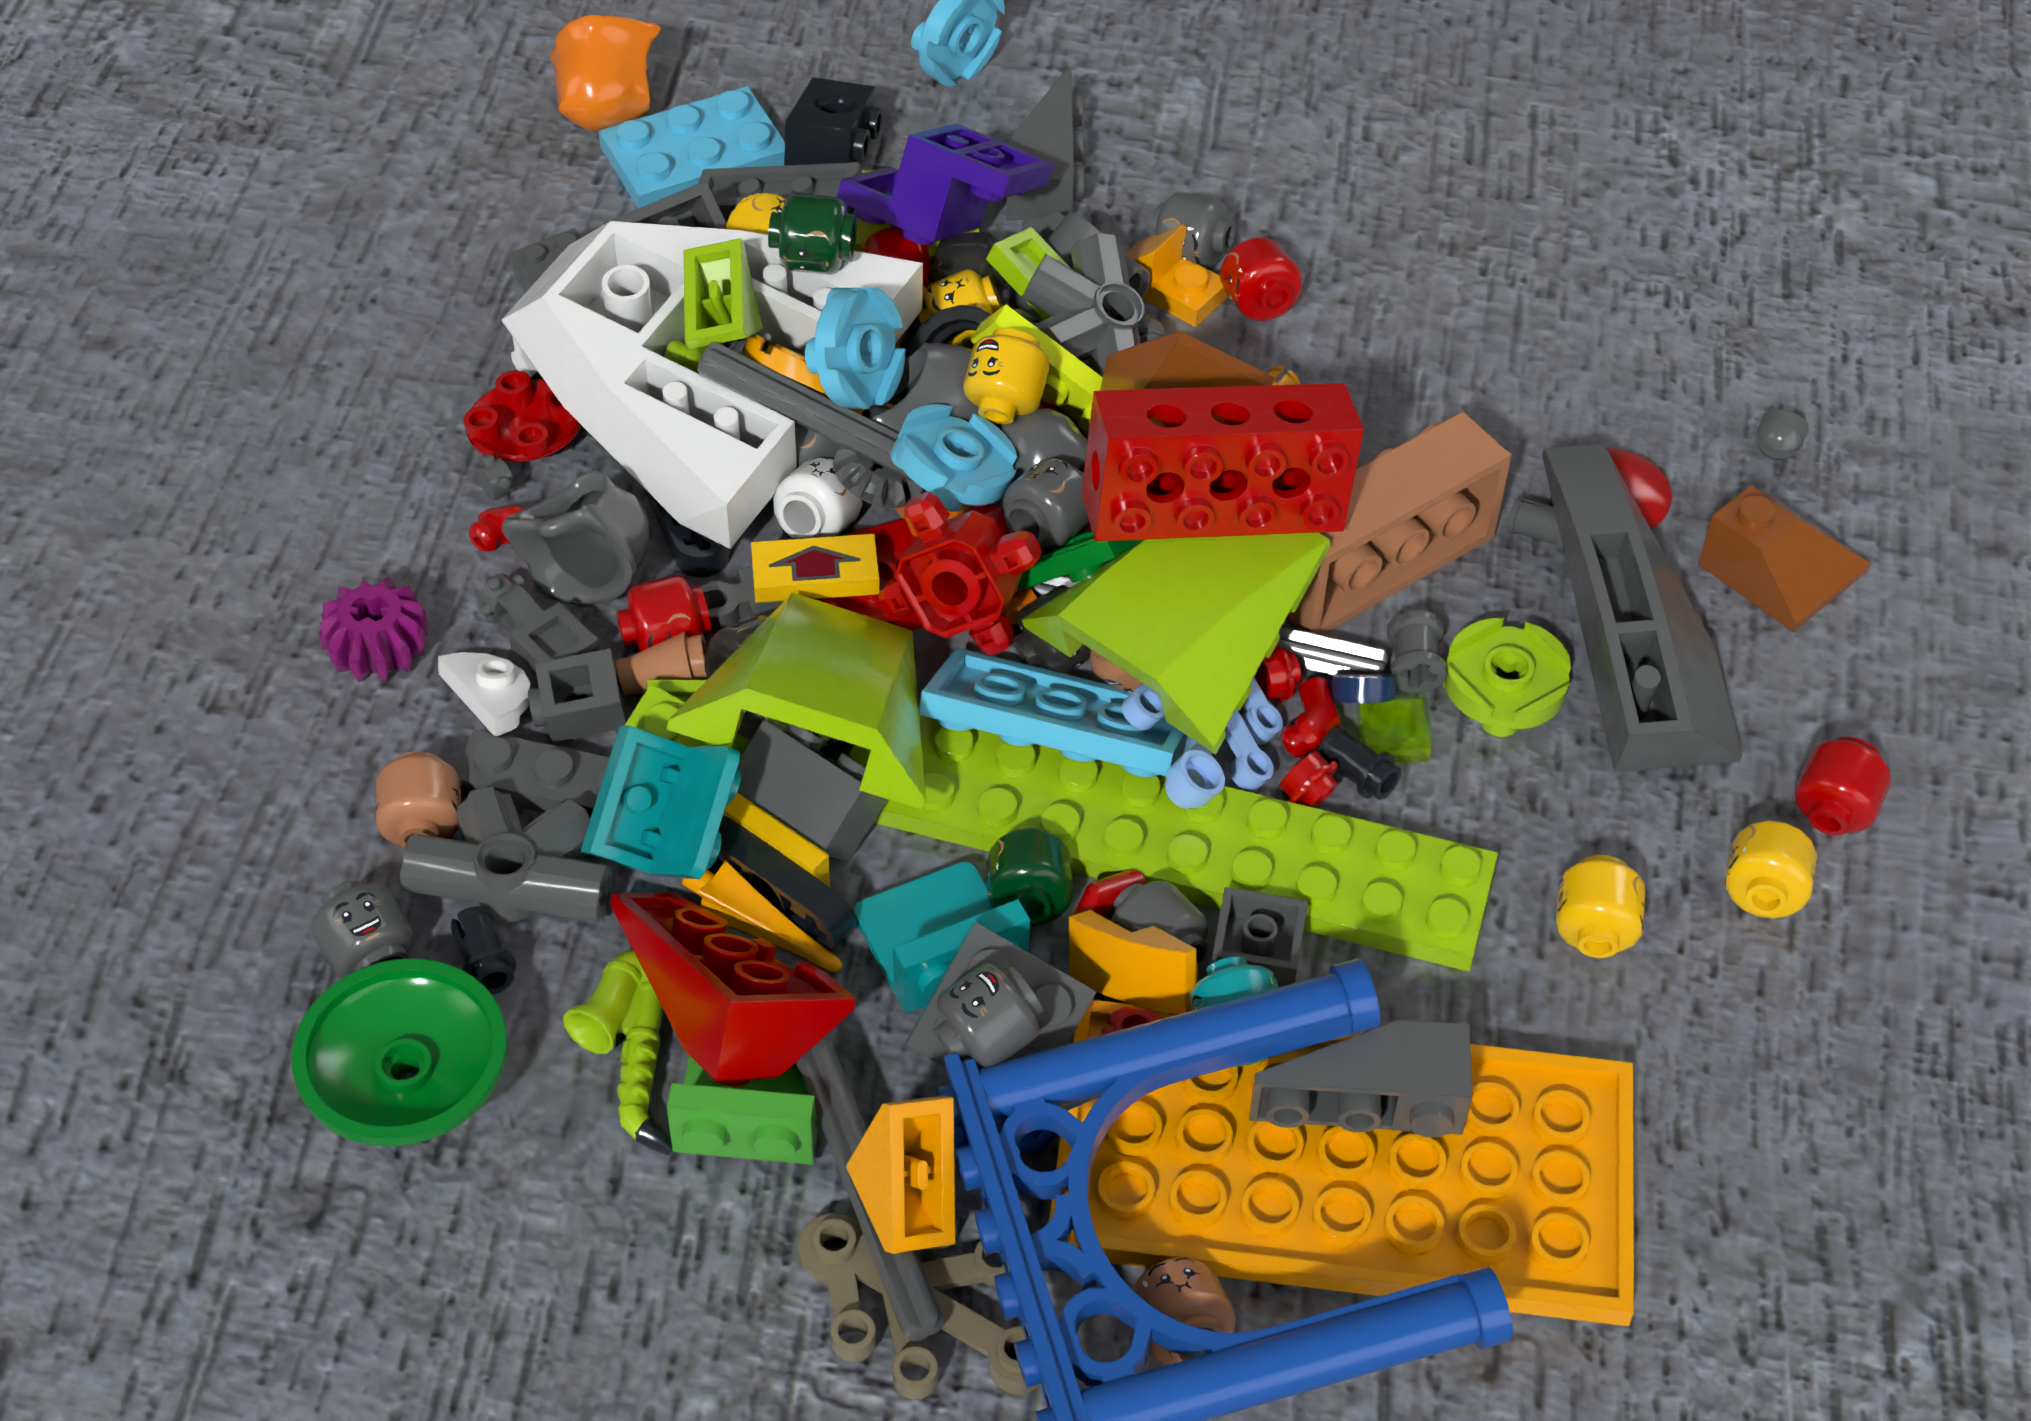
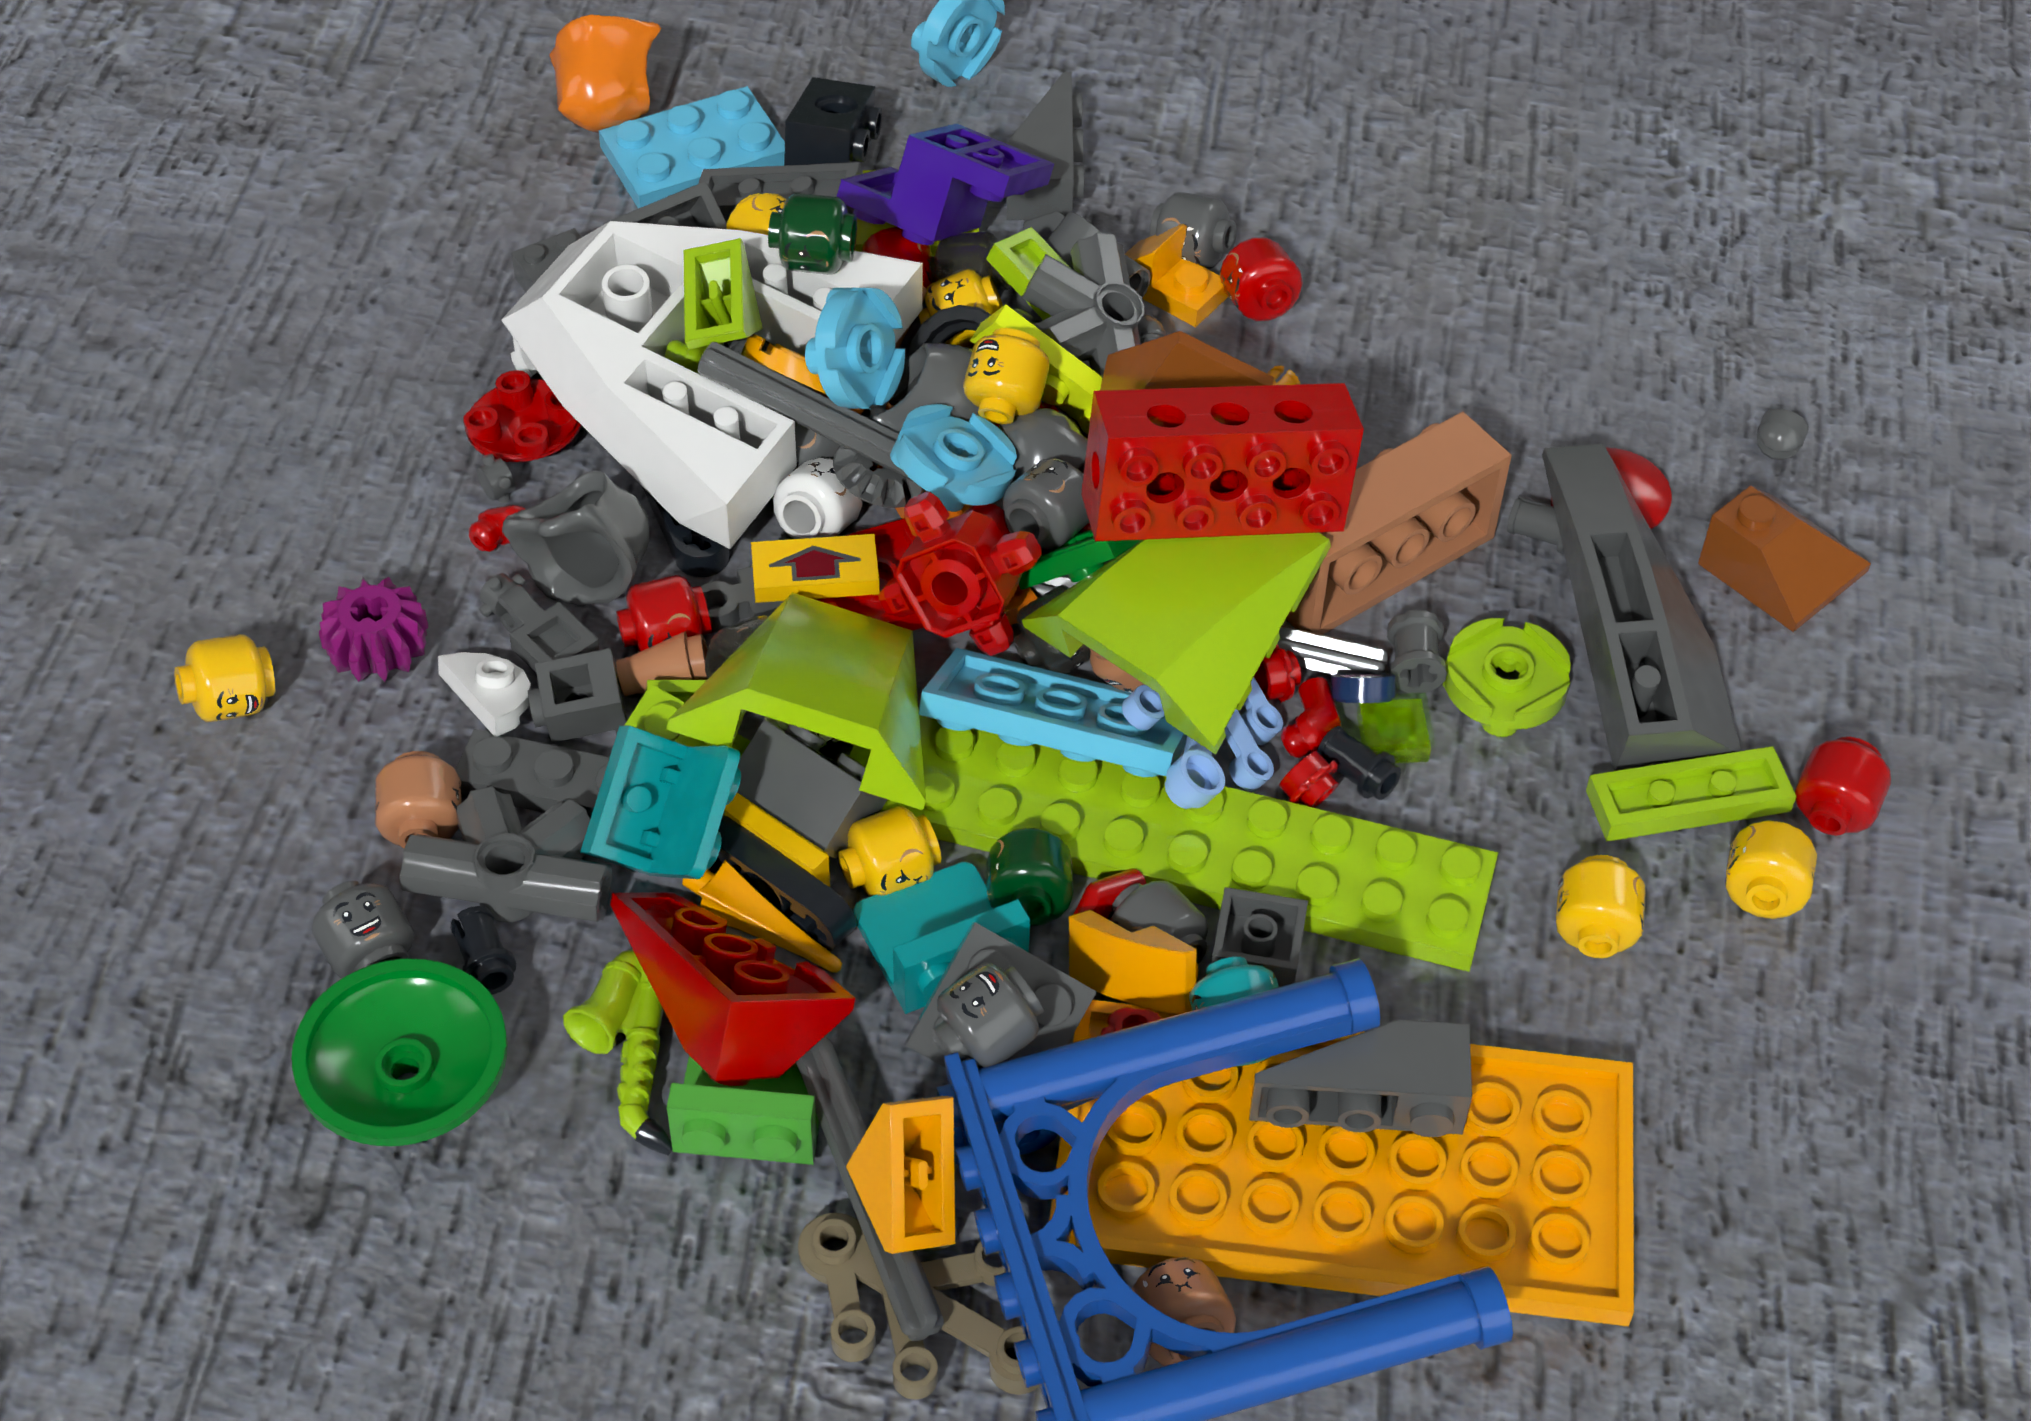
(225, 678): none -> yellow head
(890, 852): none -> yellow head
(1690, 793): none -> lime plate

